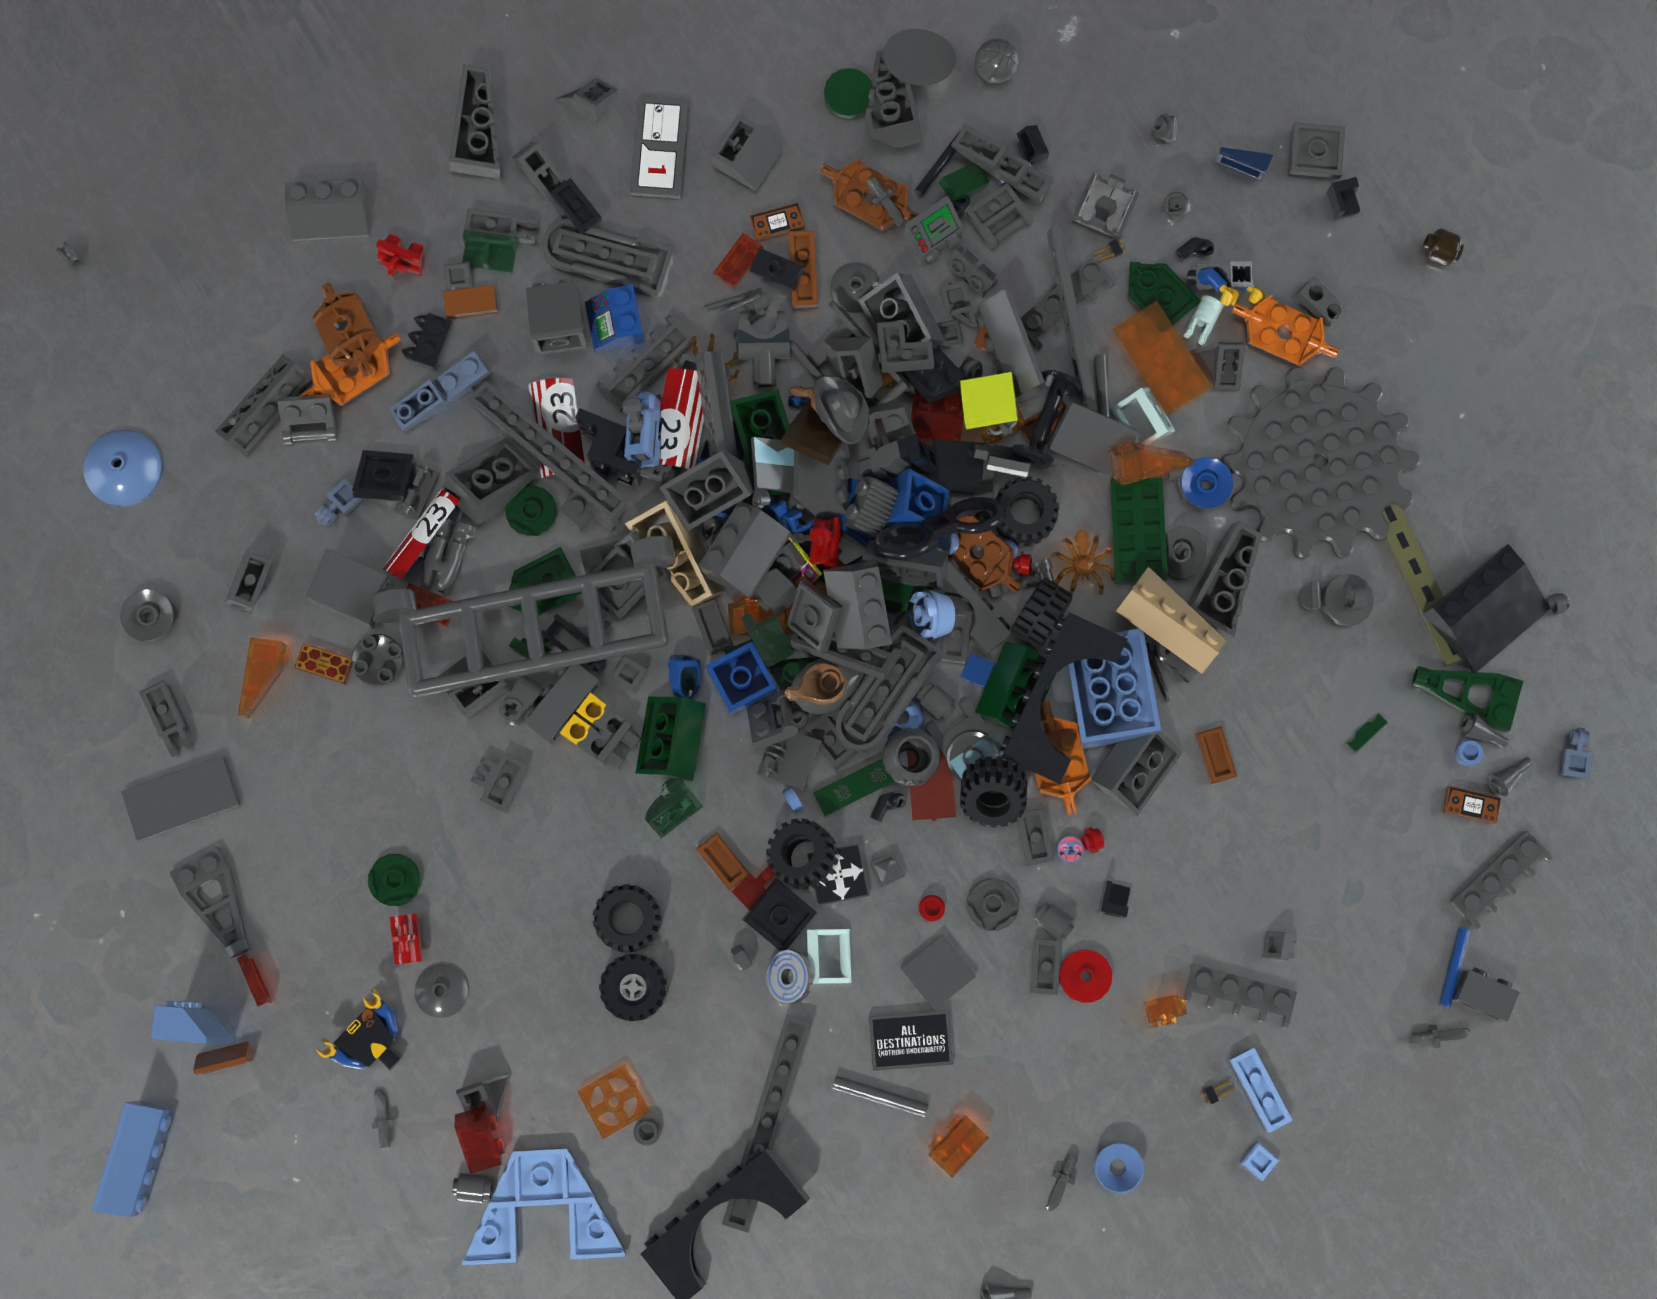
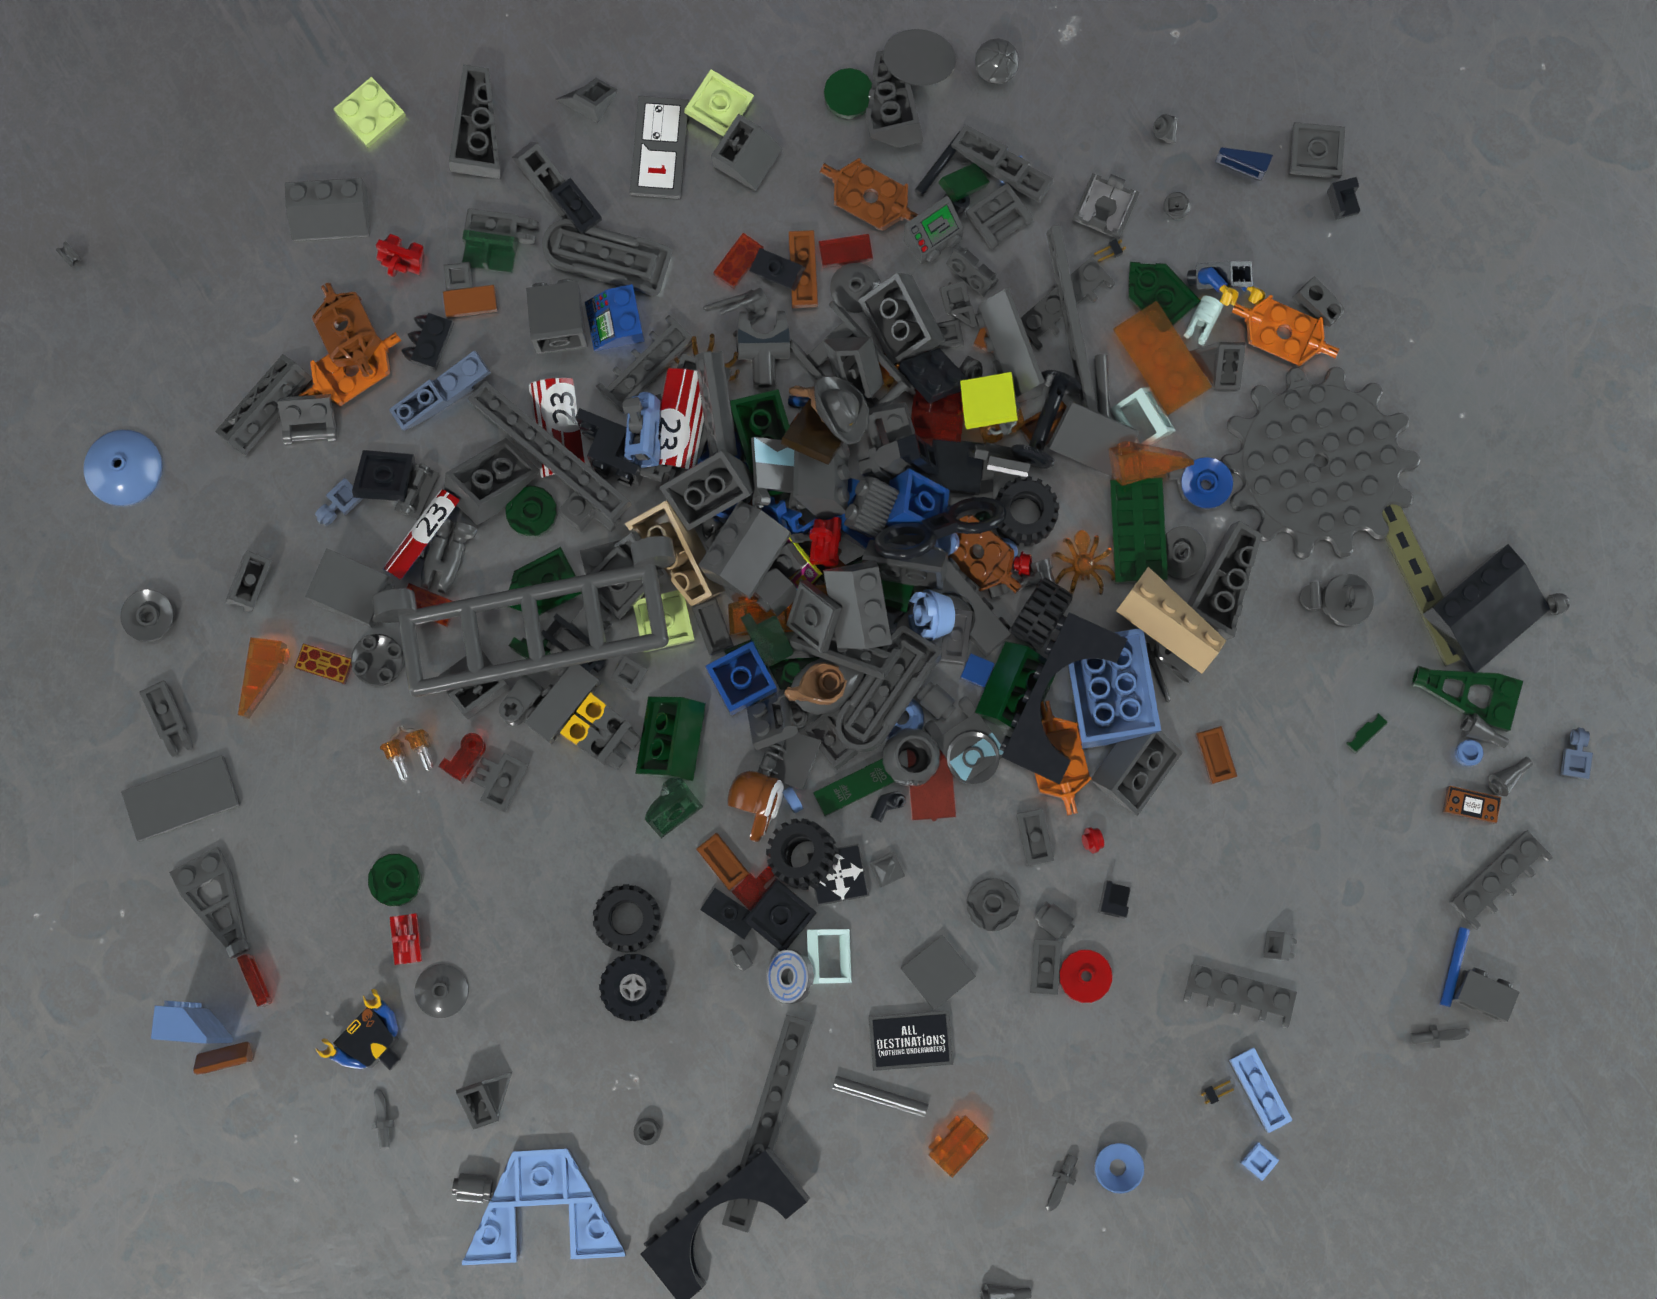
(132, 1159): medium blue slope -> none
(369, 112): none -> yellowish green plate
(419, 743): none -> piece
(466, 758): none -> clear red leg
(478, 1139): clear red brick -> none
(586, 1093): clear orange piece -> none
(676, 618): none -> yellowish green plate
(684, 675): blue rock -> none
(718, 102): none -> yellowish green plate
(727, 913): none -> black plate
(757, 795): none -> dark orange piece
(777, 221): tile -> none
(845, 250): none -> clear red tile
(883, 198): dark grey piece -> none
(902, 356): dark grey plate -> none
(931, 908): red plate -> none
(993, 807): black tyre -> none
(1037, 142): black piece -> none
(1070, 849): tile -> none
(1164, 1010): clear orange brick -> none
(1195, 246): black arm -> none
(1443, 247): dark brown head -> none

